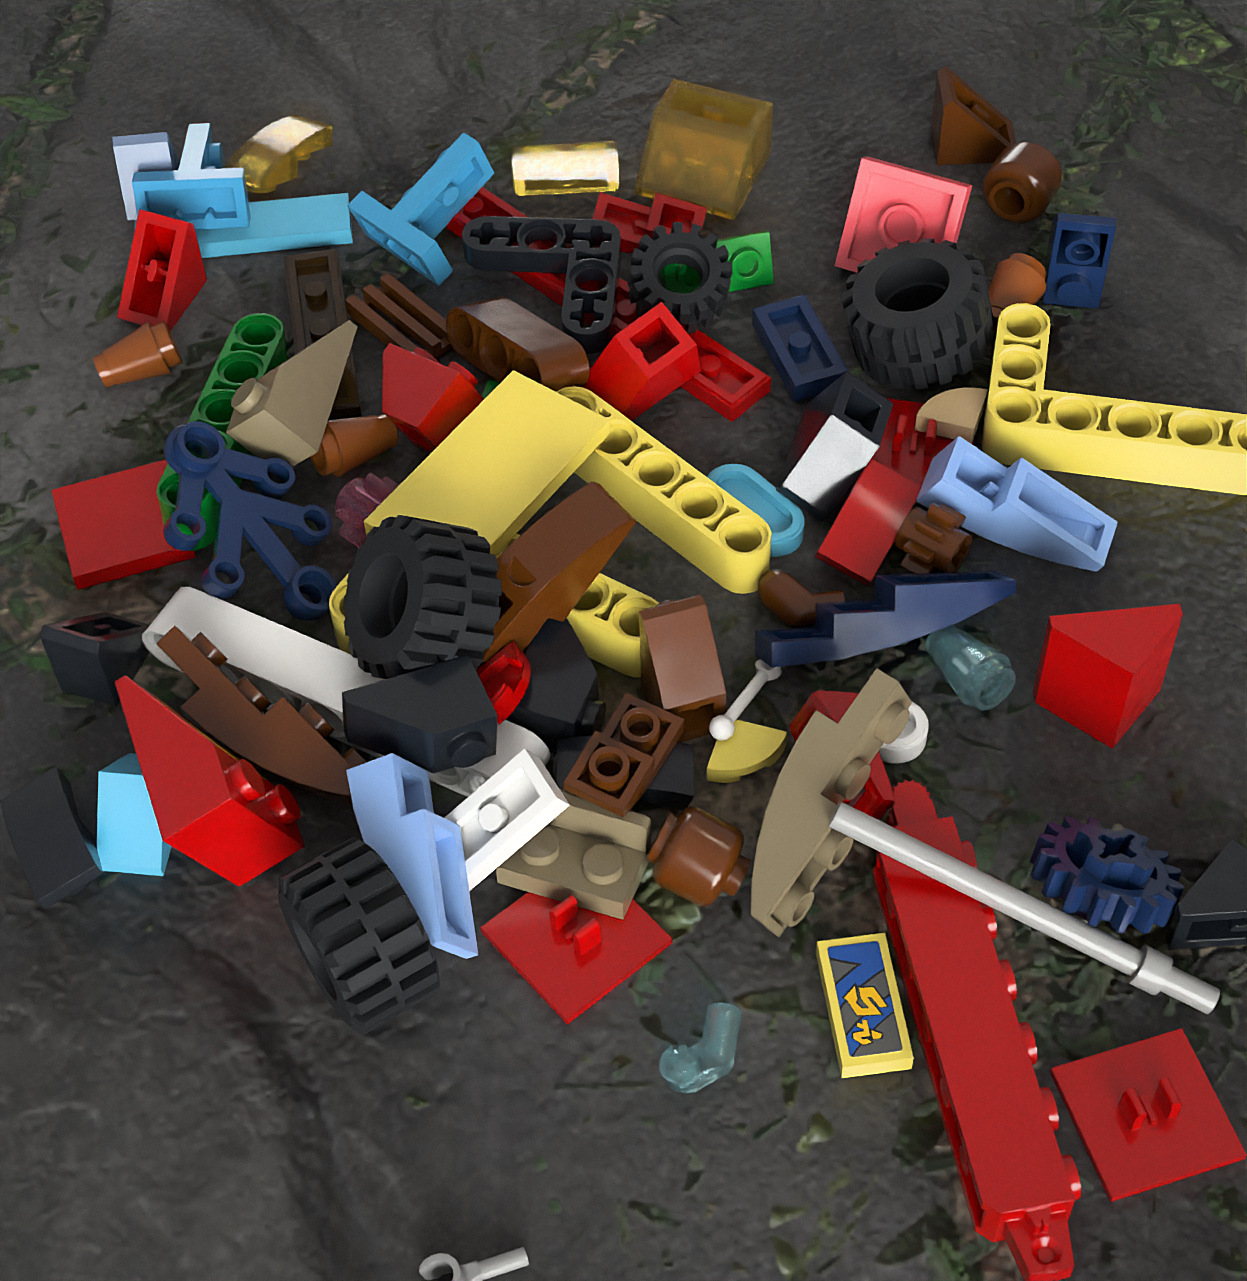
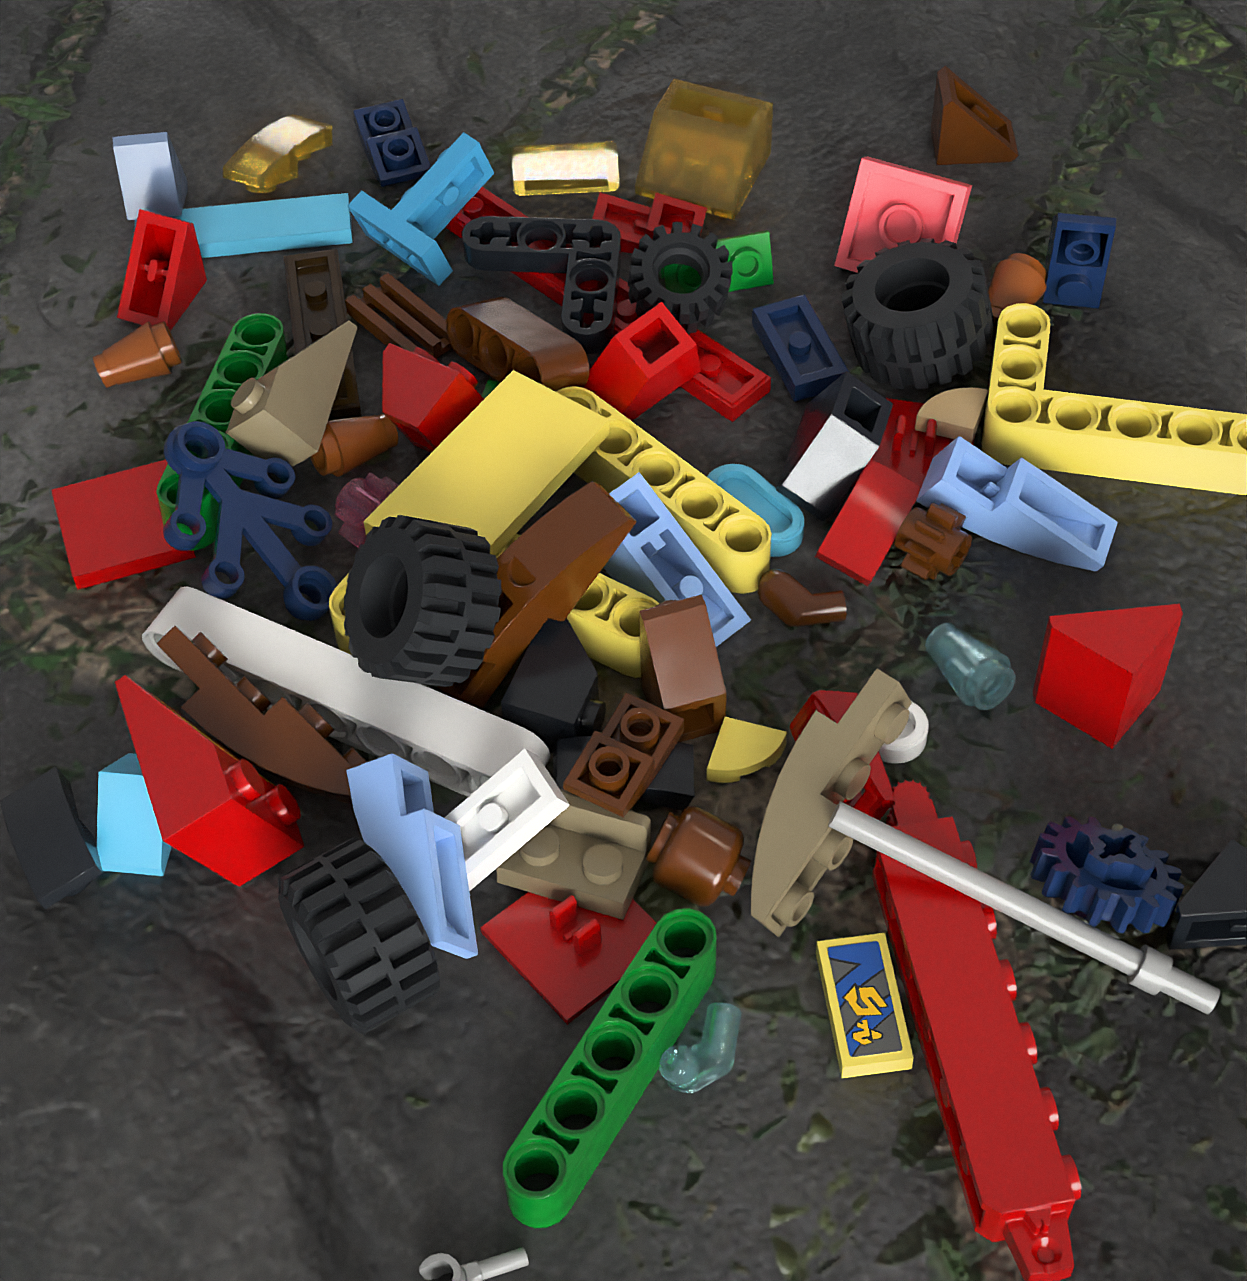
(95, 653): black slope -> none
(199, 189): dark azure bracket -> none
(391, 142): none -> dark blue slope
(425, 716): black slope -> none
(506, 679): red tile -> none
(607, 1094): none -> green beam
(665, 562): none -> light blue slope
(723, 726): white hinge -> none
(902, 611): dark blue slope -> none
(1022, 182): reddish brown head -> none
(1147, 1114): red piece -> none

